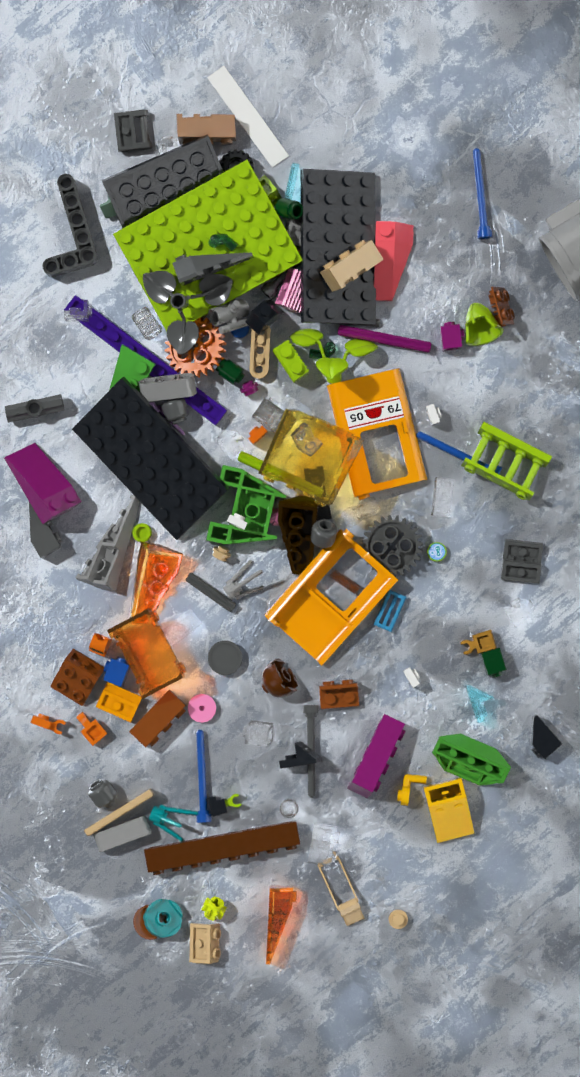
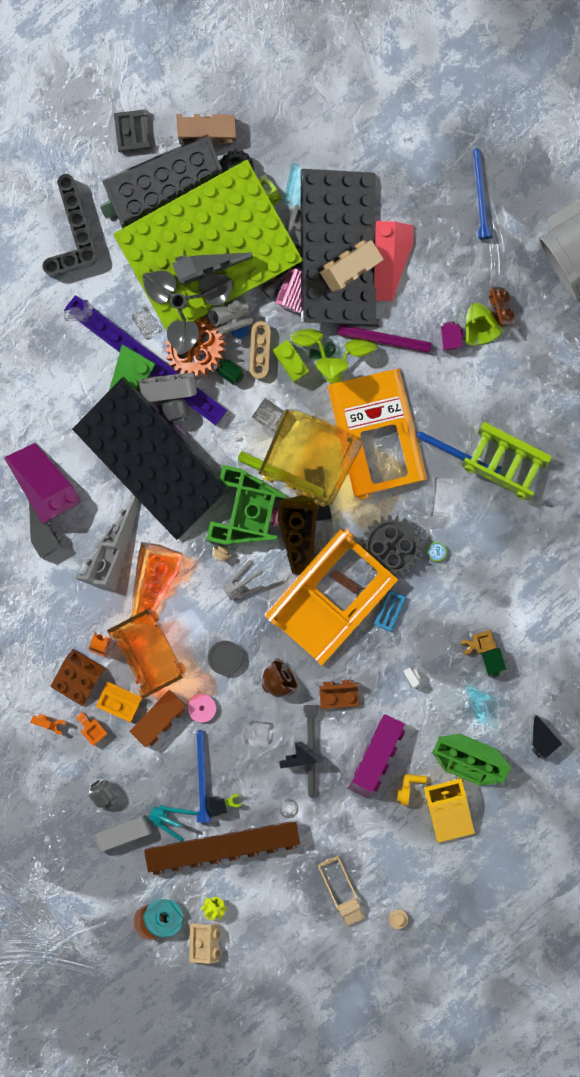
(22, 410): dark grey piece -> none
(116, 671): blue brick -> none
(119, 812): tan tile -> none
(142, 532): lime tile -> none
(210, 592): dark grey axle -> none
(222, 239): clear green arm -> none
(237, 521): white plate -> none
(248, 116): white sticker -> none
(249, 388): magenta plate -> none
(256, 434): orange plate -> none
(264, 316): black slope -> none
(279, 909): clear orange wedge -> none
(288, 208): dark green brick -> none
(305, 440): clear bracket -> none
(322, 844): clear brick -> none
(323, 533): dark grey head -> none
(433, 414): white plate -> none
(521, 561): dark grey slope -> none

